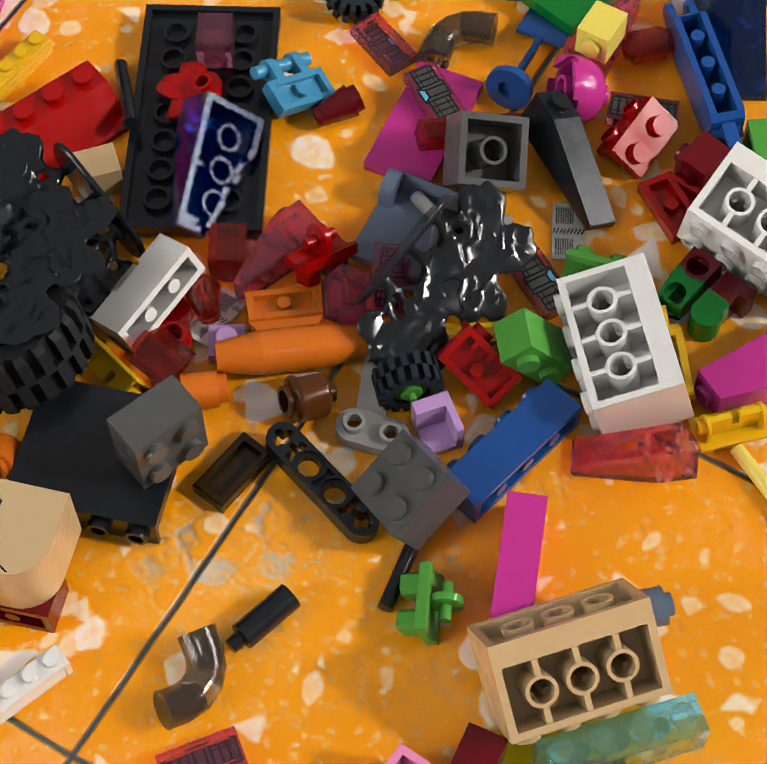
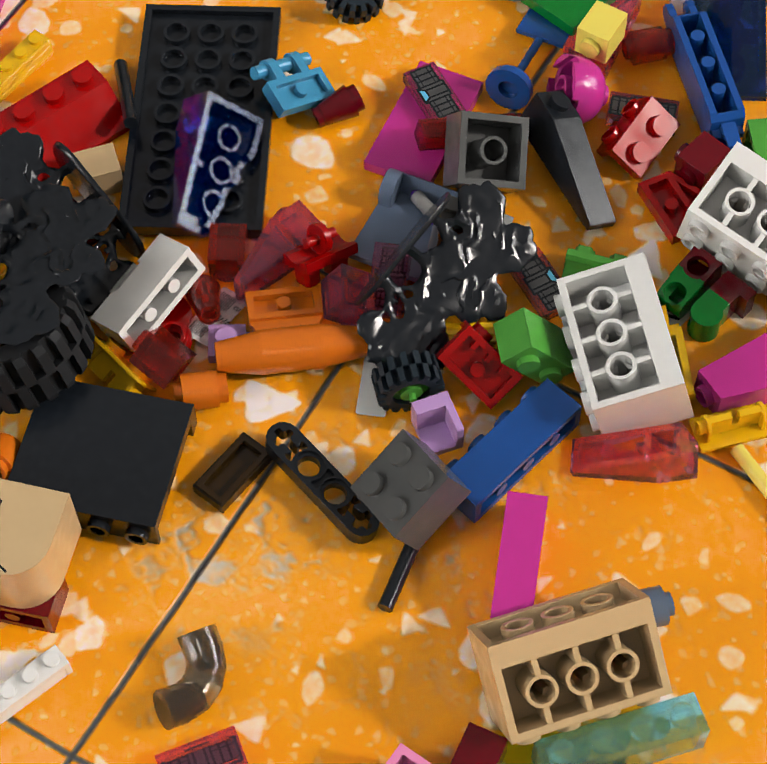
(158, 432): dark grey brick -> none
(190, 81): red plate -> none
(215, 40): clear pink brick -> none
(262, 618): black cylinder -> none
(306, 396): reddish brown head -> none
(370, 433): light grey plate -> none
(383, 44): clear pink tile -> none
(433, 603): bright green hips -> none
(457, 31): clear smoke cylinder -> none
(566, 230): clear sticker -> none

